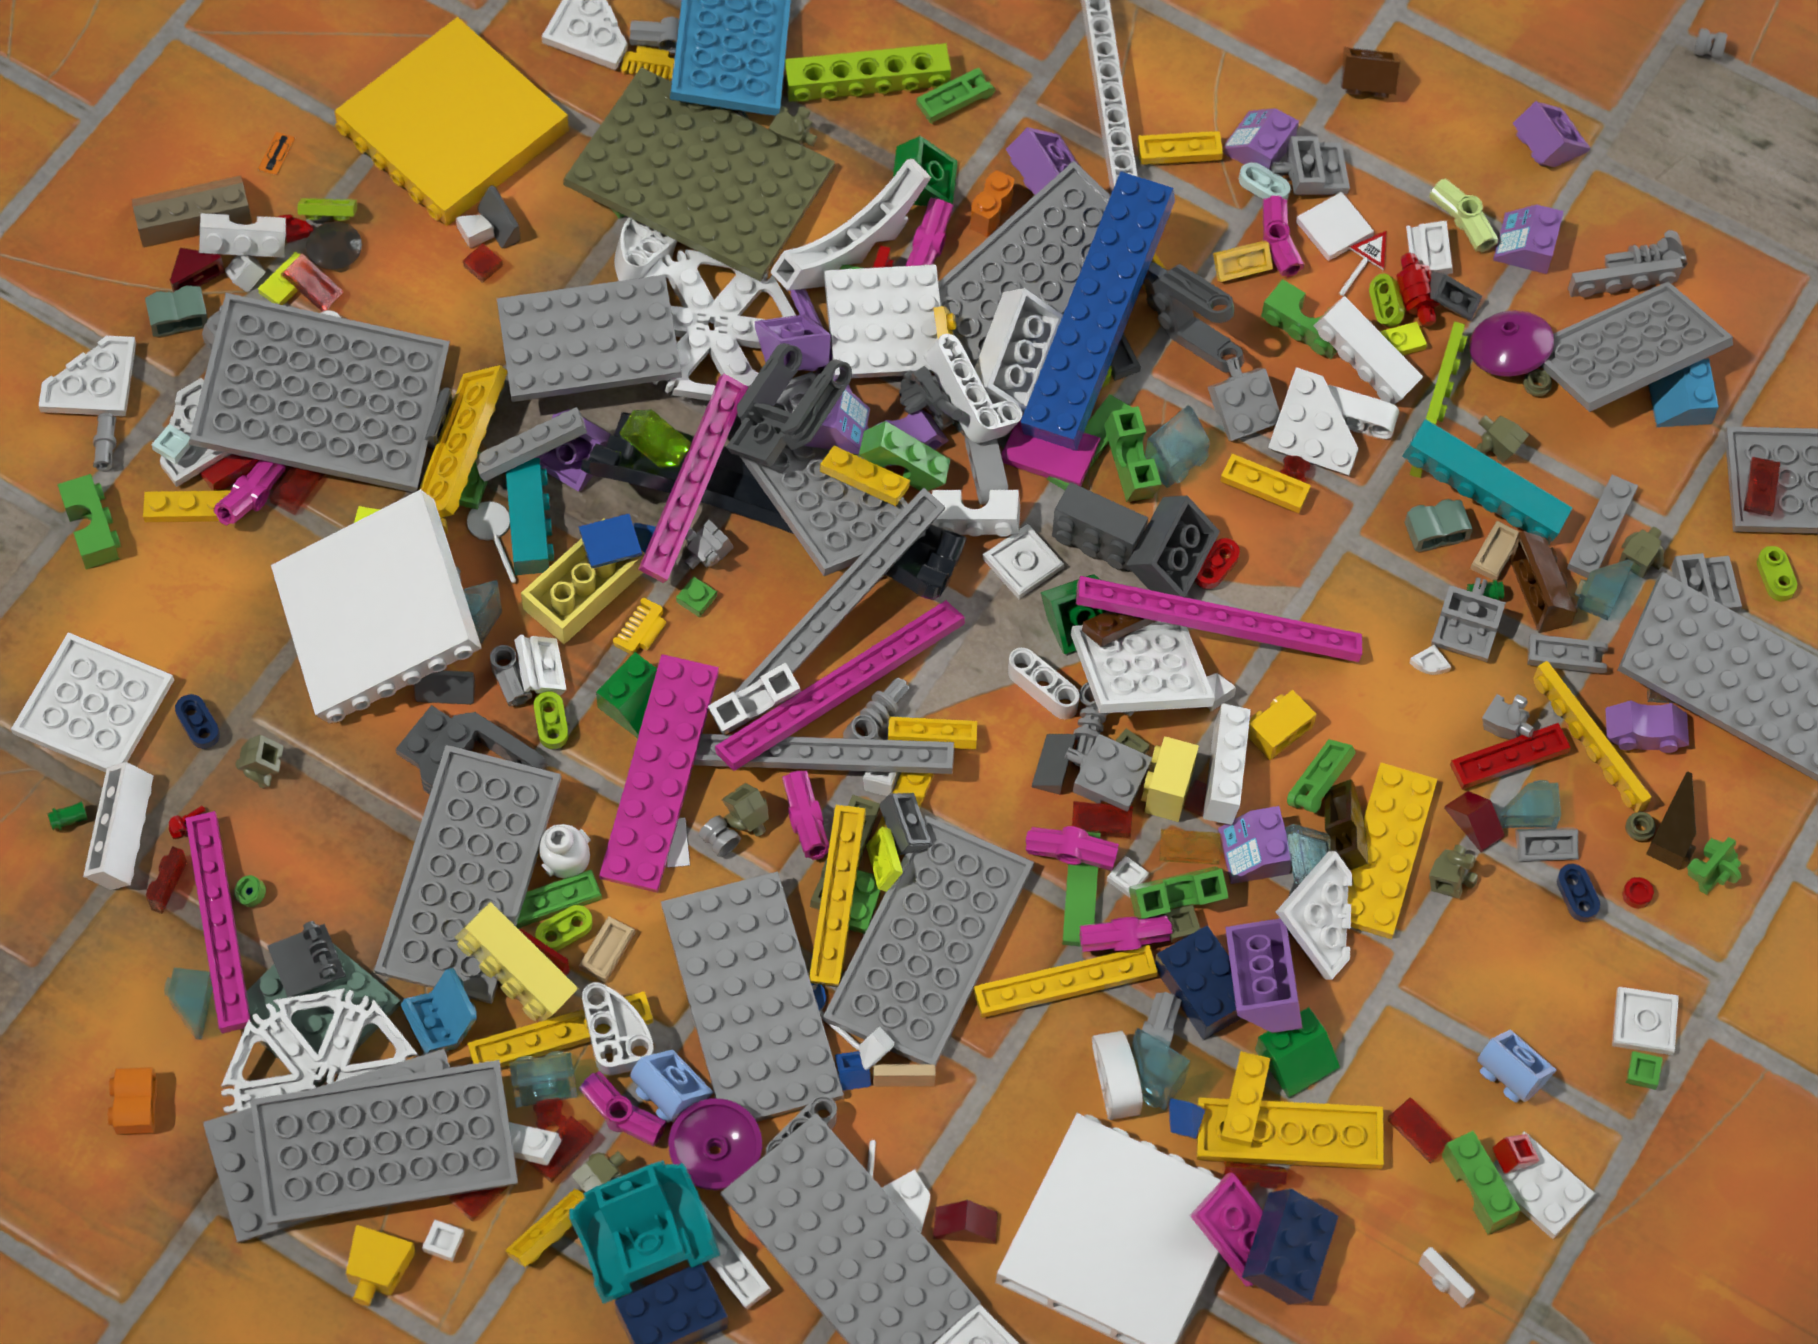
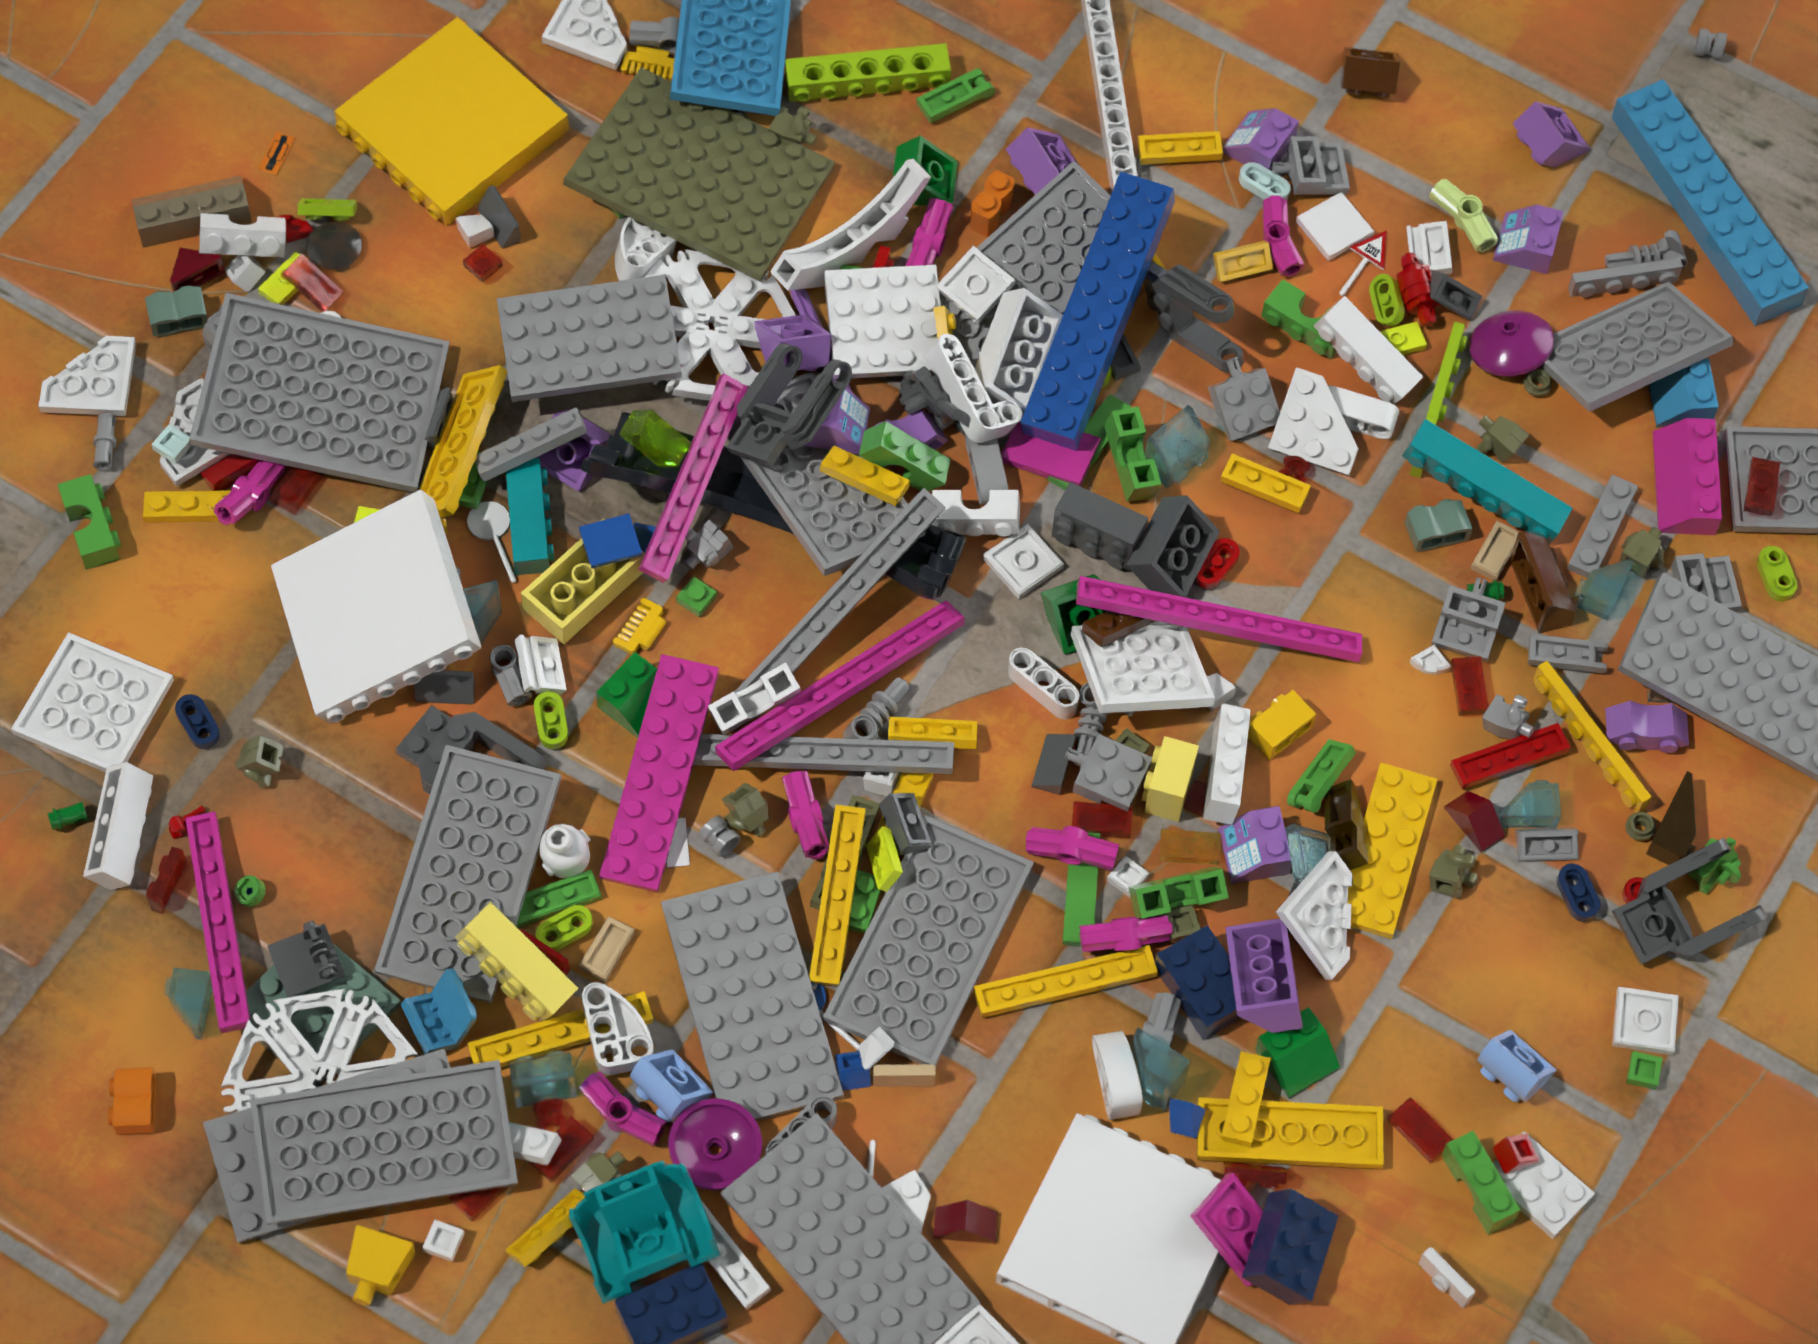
(975, 284): none -> white plate
(1469, 685): none -> clear red plate
(1656, 923): none -> dark grey plate
(1687, 477): none -> dark pink slope
(1709, 202): none -> dark azure brick

